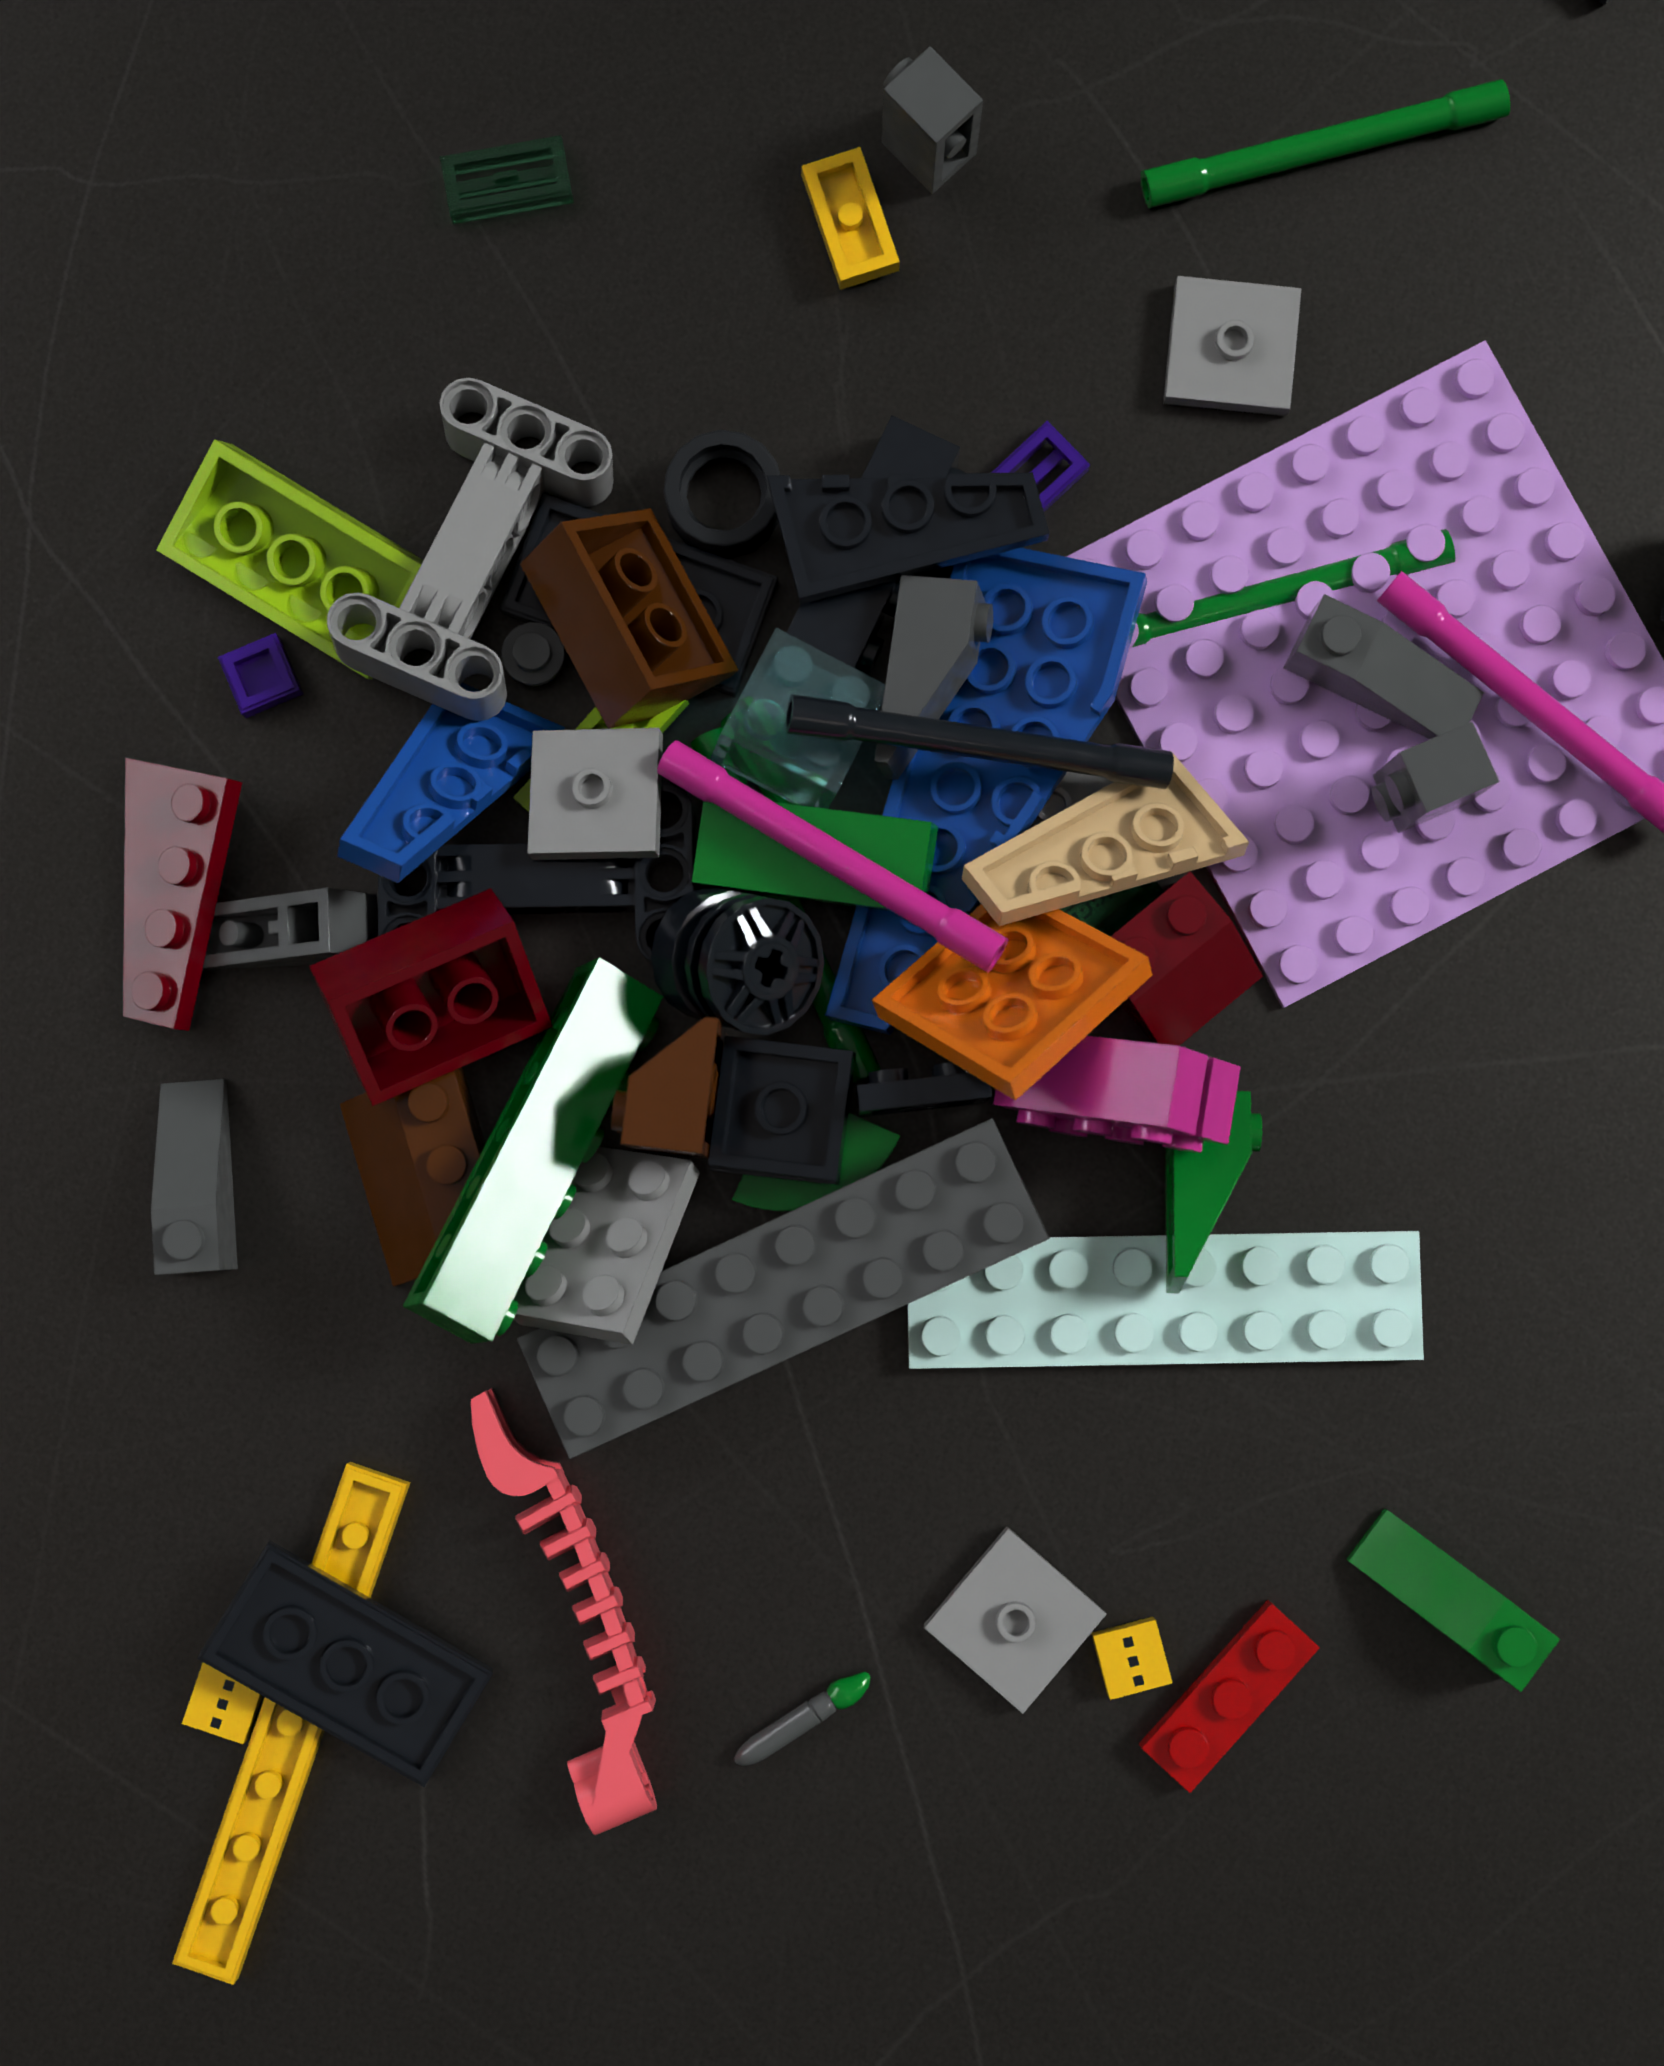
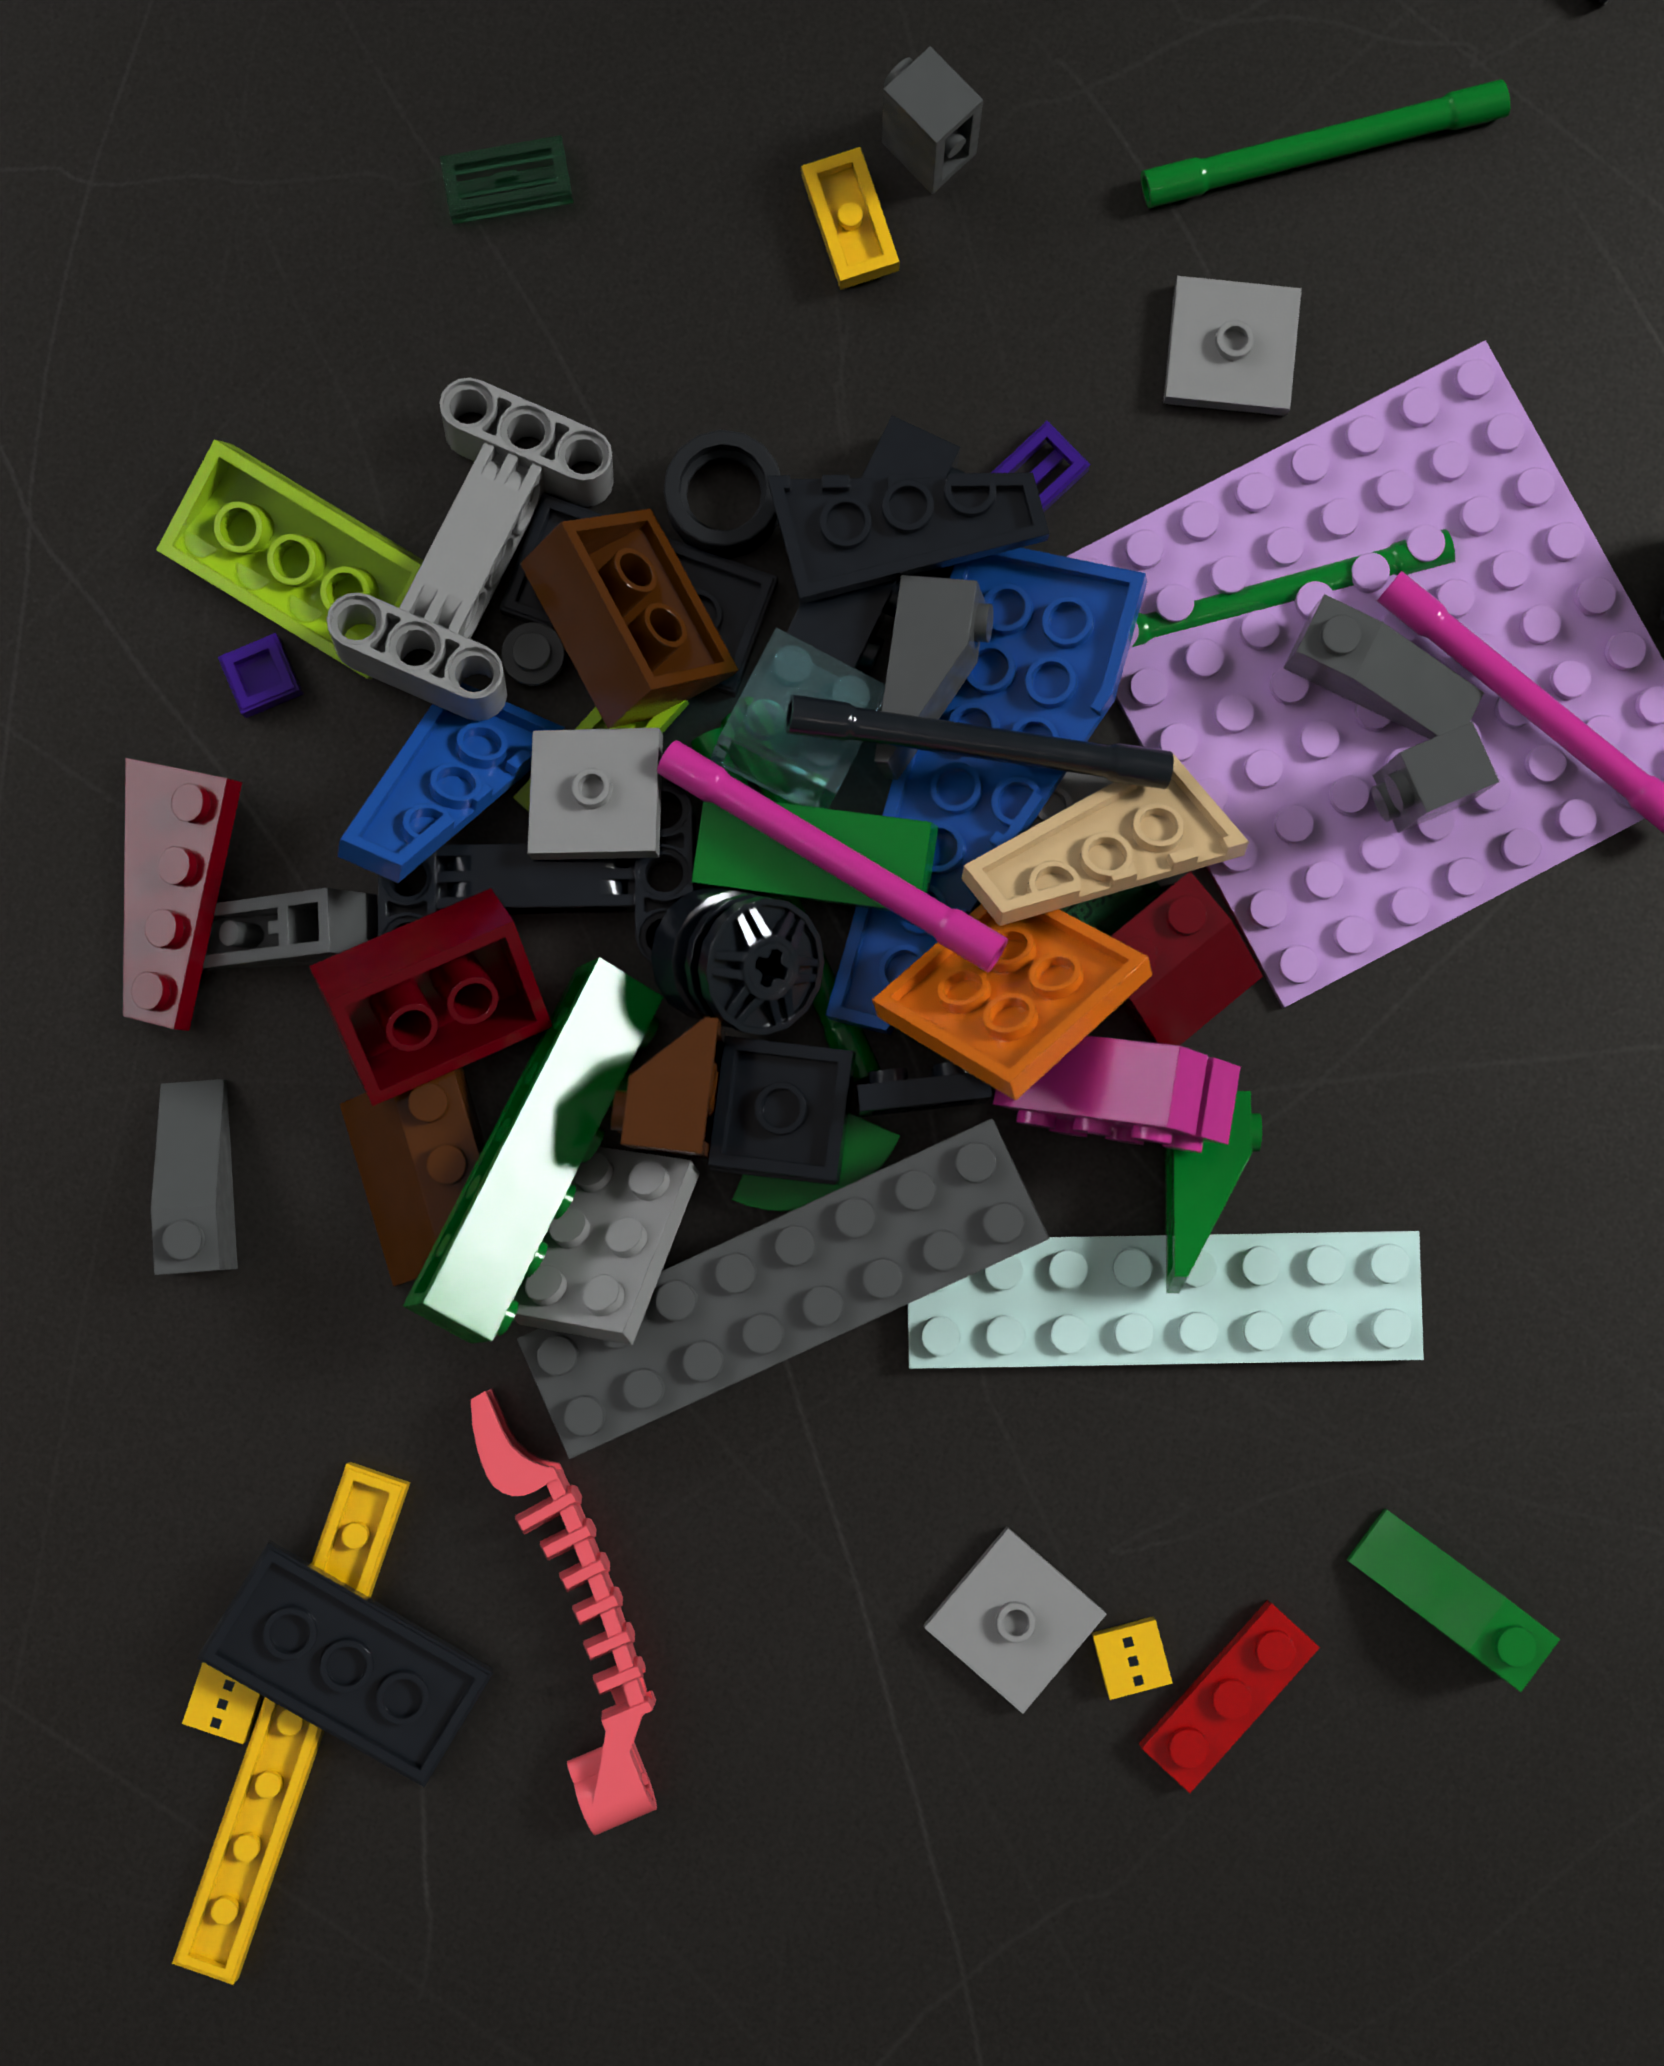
(839, 1695): dark grey piece -> none

